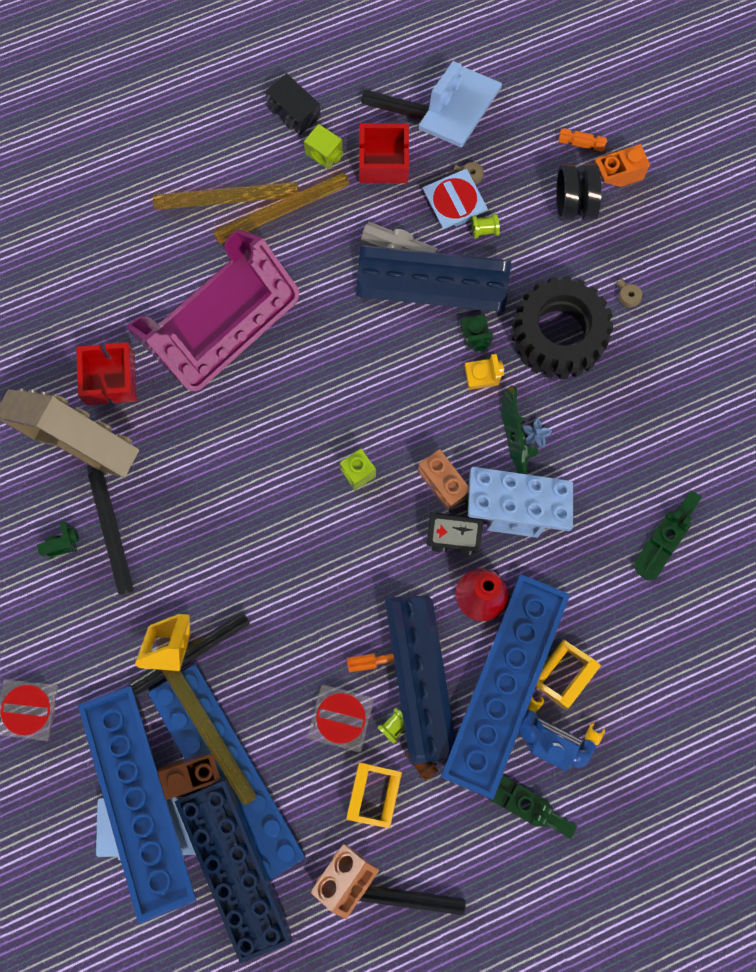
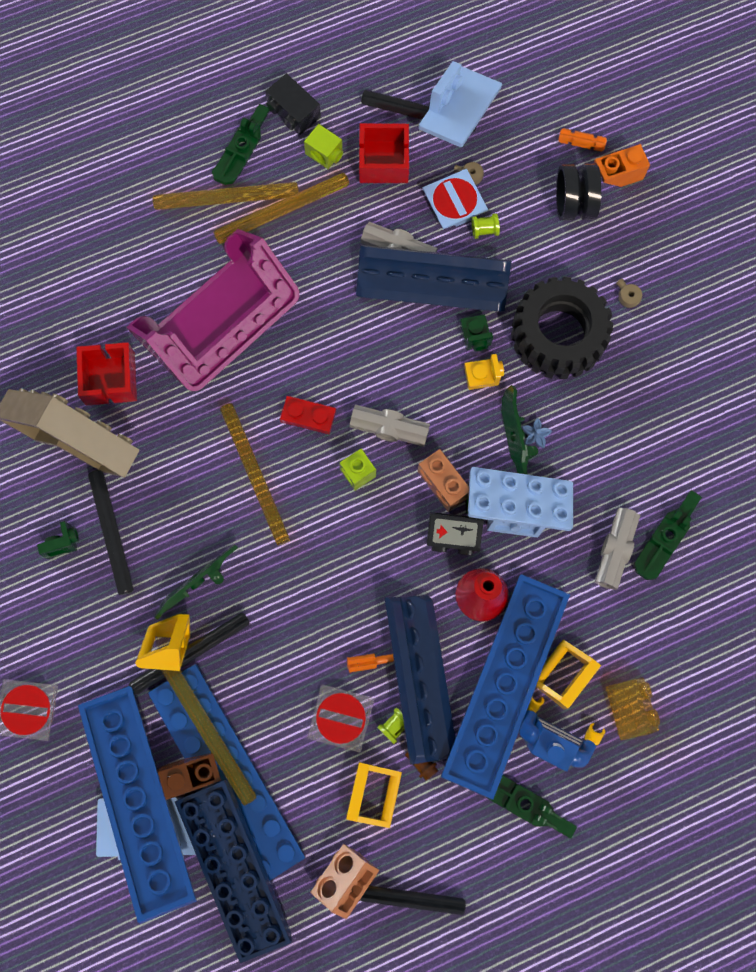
(195, 581): none -> dark green piece
(237, 156): none -> dark green piece
(254, 473): none -> clear yellow axle
(308, 415): none -> red plate
(389, 425): none -> light grey piece
(617, 548): none -> light grey piece
(633, 708): none -> clear yellow bracket

